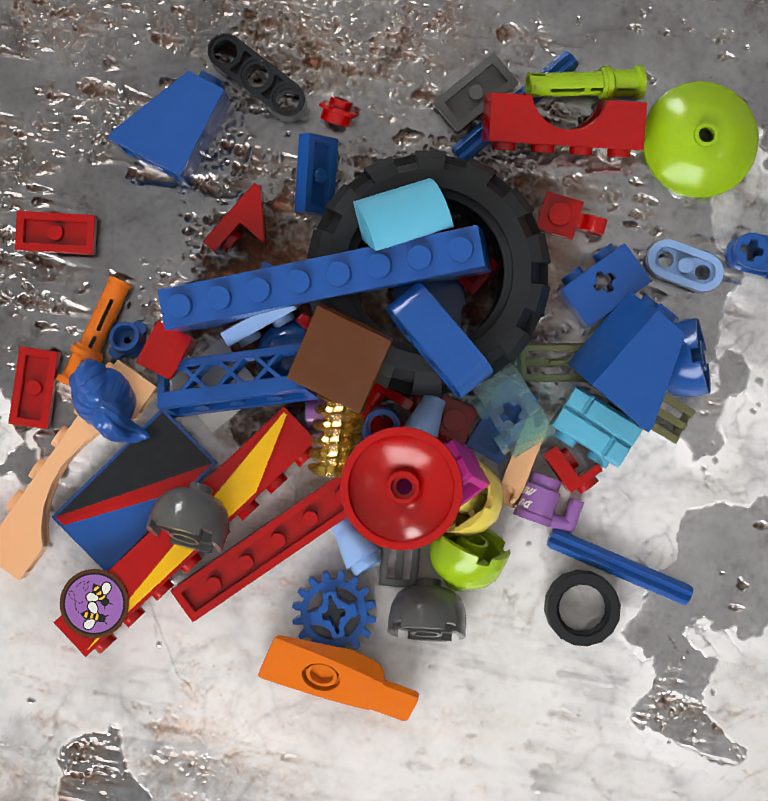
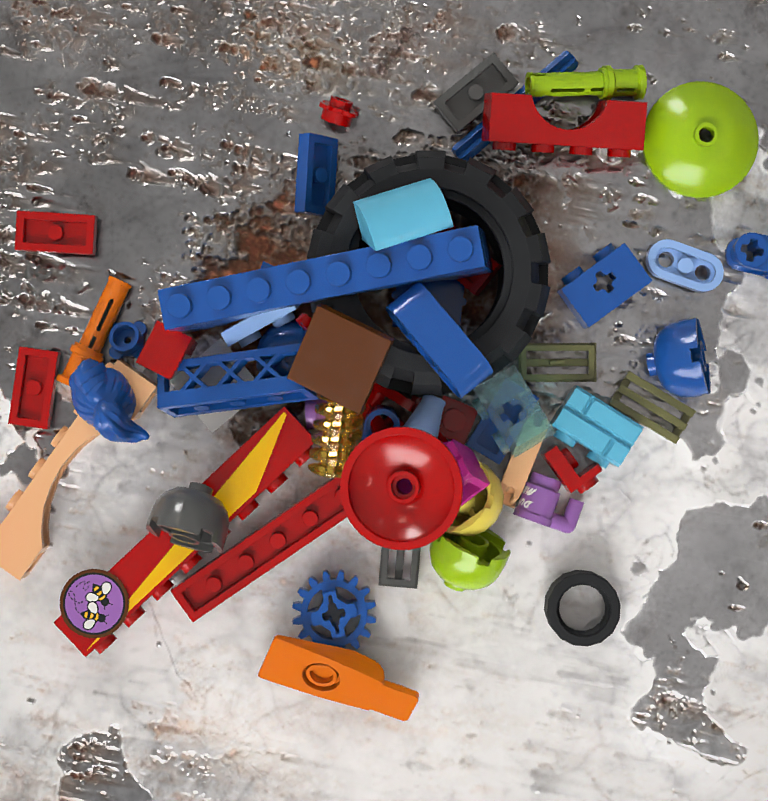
(115, 504): tile -> none
(176, 126): blue slope -> none
(244, 64): black beam -> none
(246, 213): red slope -> none
(355, 549): light blue cone -> none
(427, 612): dark grey cylinder -> none
(563, 216): red plate -> none
(620, 566): blue axle -> none
(632, 357): blue slope -> none

